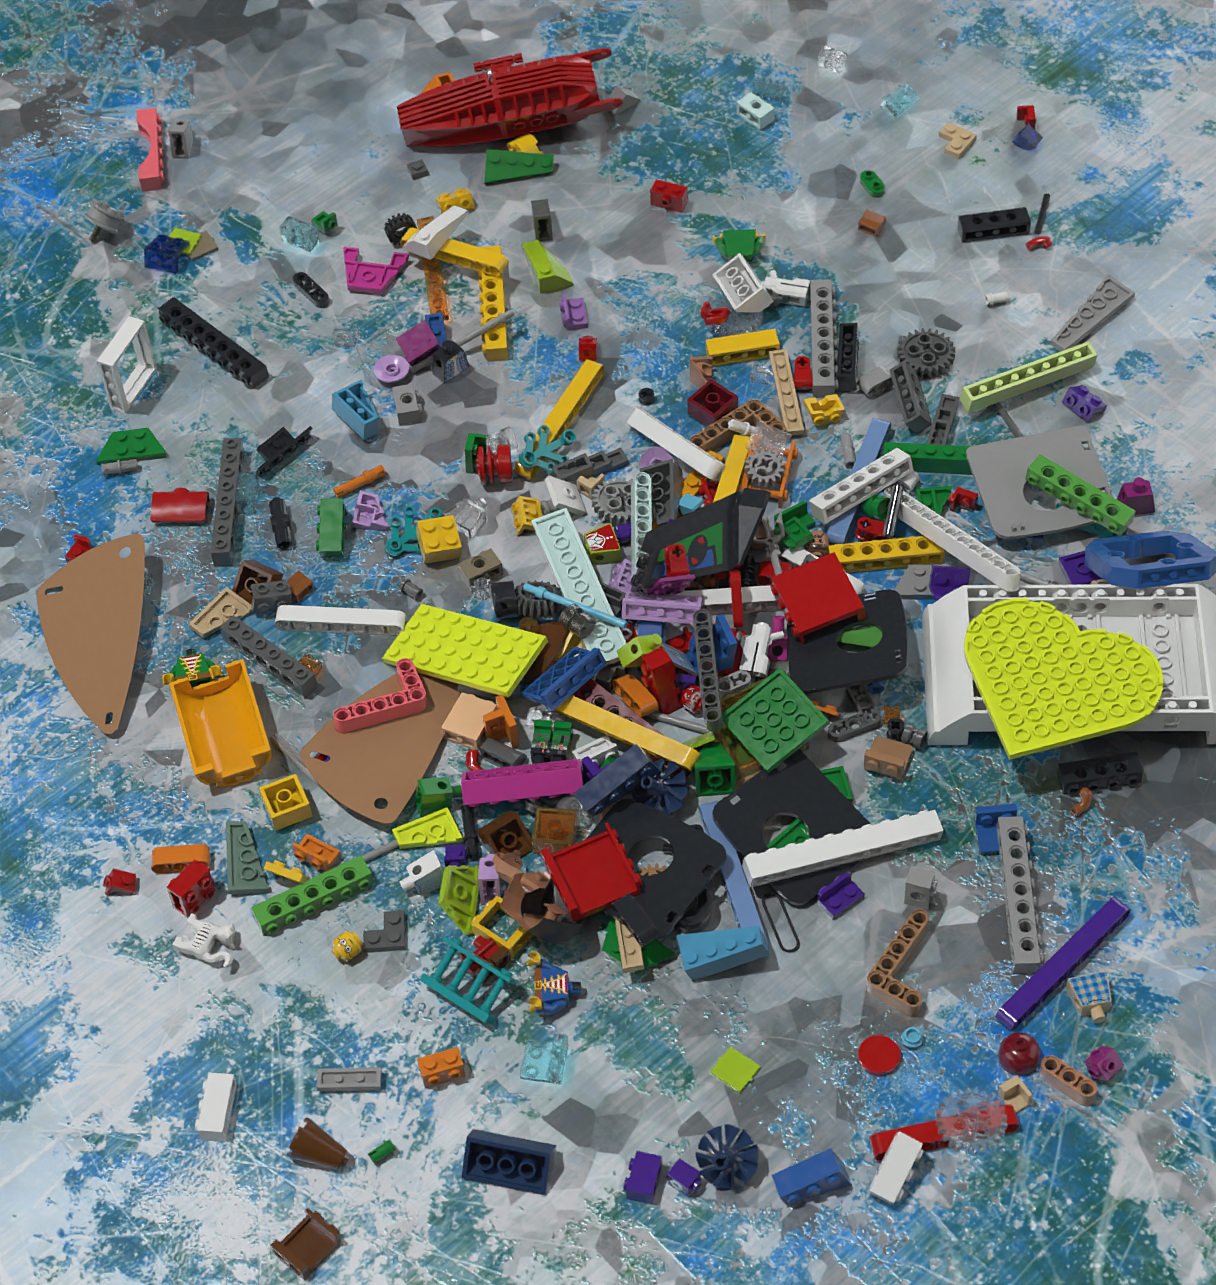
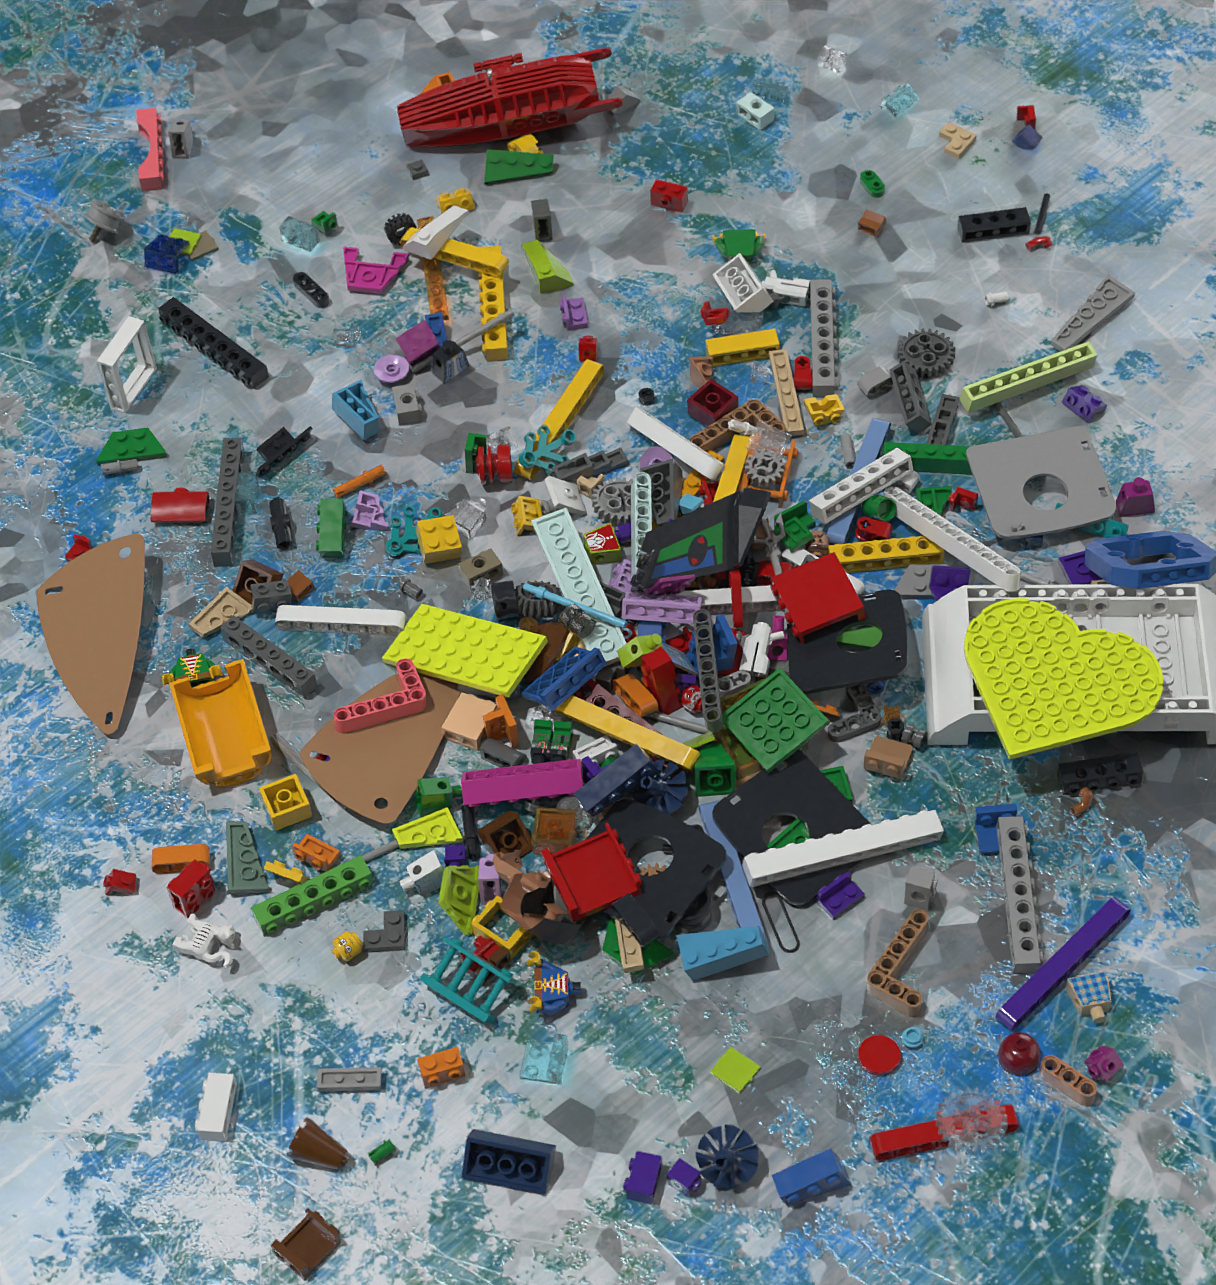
(312, 664): clear orange wheel -> none
(471, 760): red arm -> none
(676, 564): red piece -> none
(848, 356): black brick -> none
(893, 510): black axle -> none
(896, 1168): white brick -> none
(1015, 1093): tan panel -> none
(1080, 495): bright green brick -> none

